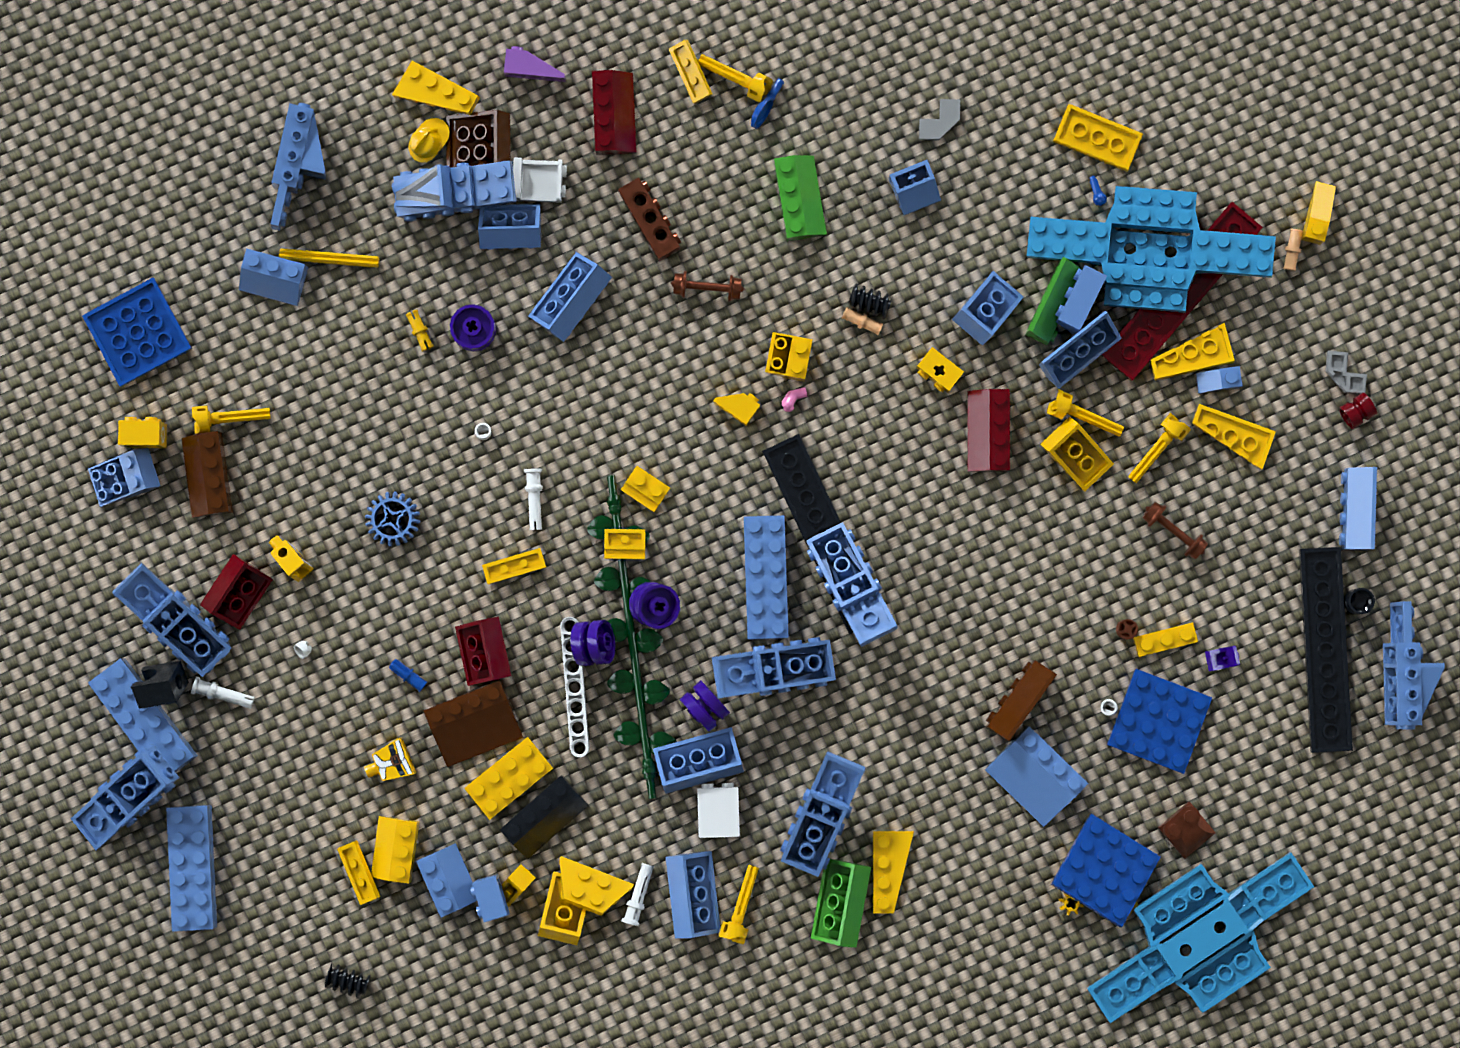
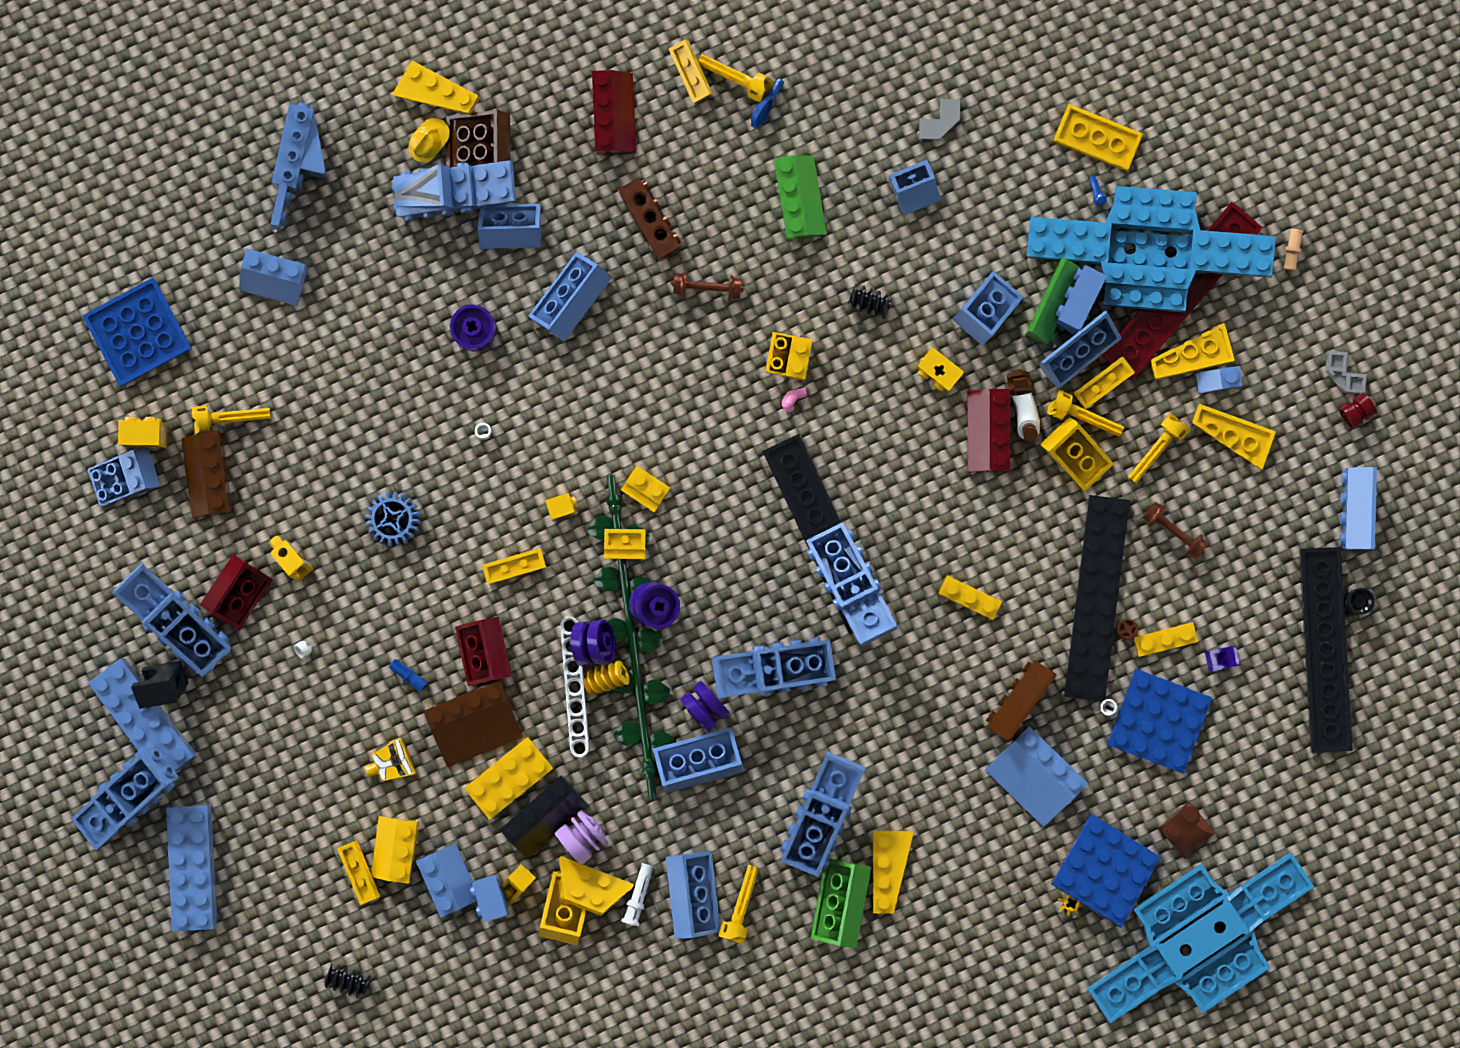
(213, 691): white pin -> none
(329, 258): yellow axle -> none
(419, 330): yellow pin -> none
(525, 65): medium lavender slope -> none
(533, 488): white pin -> none
(539, 180): white panel -> none
(561, 506): none -> yellow brick
(581, 837): none -> lavender wheel
(606, 678): none -> yellow piece
(718, 811): white panel -> none
(739, 406): yellow slope -> none
(766, 577): medium blue brick -> none
(862, 321): light nougat pin -> none
(969, 597): none -> yellow plate
(1026, 410): none -> piece
(1096, 598): none -> black plate
(1104, 382): none -> yellow plate
(1319, 213): yellow slope -> none
(1413, 679): medium blue wedge -> none

